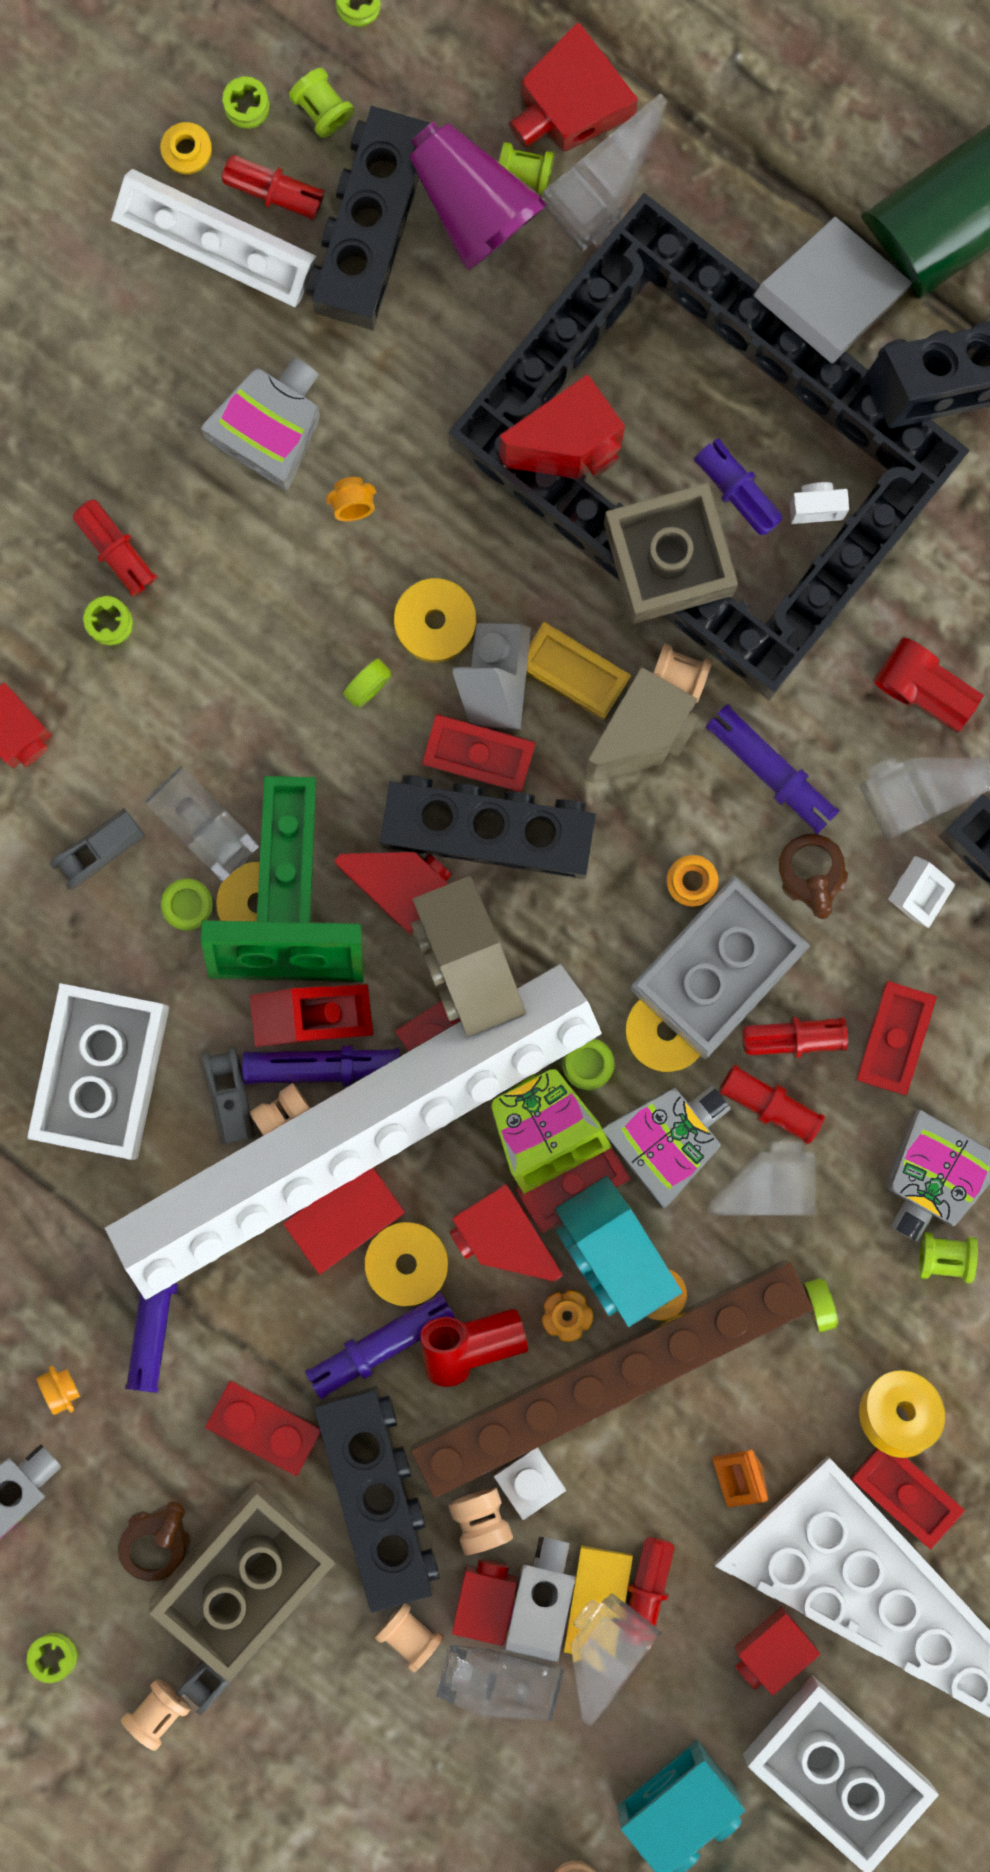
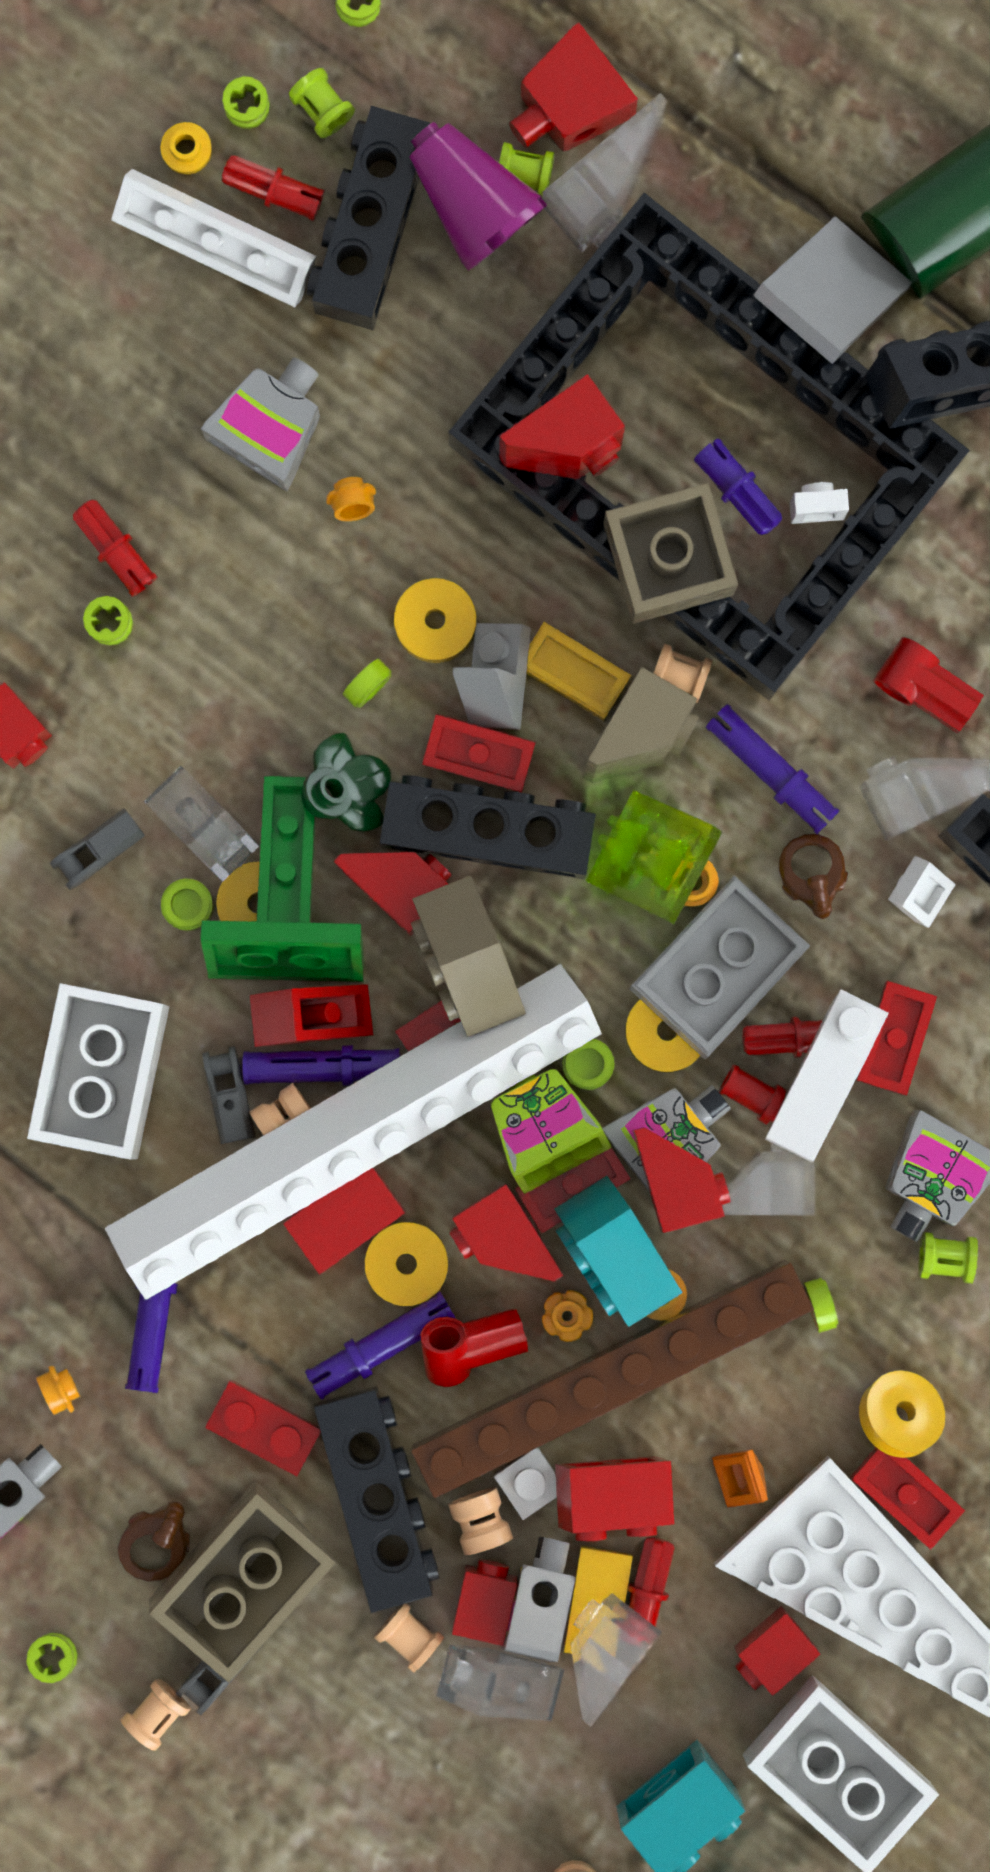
(352, 782): none -> dark green plate
(614, 1496): none -> red brick
(653, 856): none -> clear neon green plate
(679, 1183): none -> red slope
(826, 1075): none -> white slope

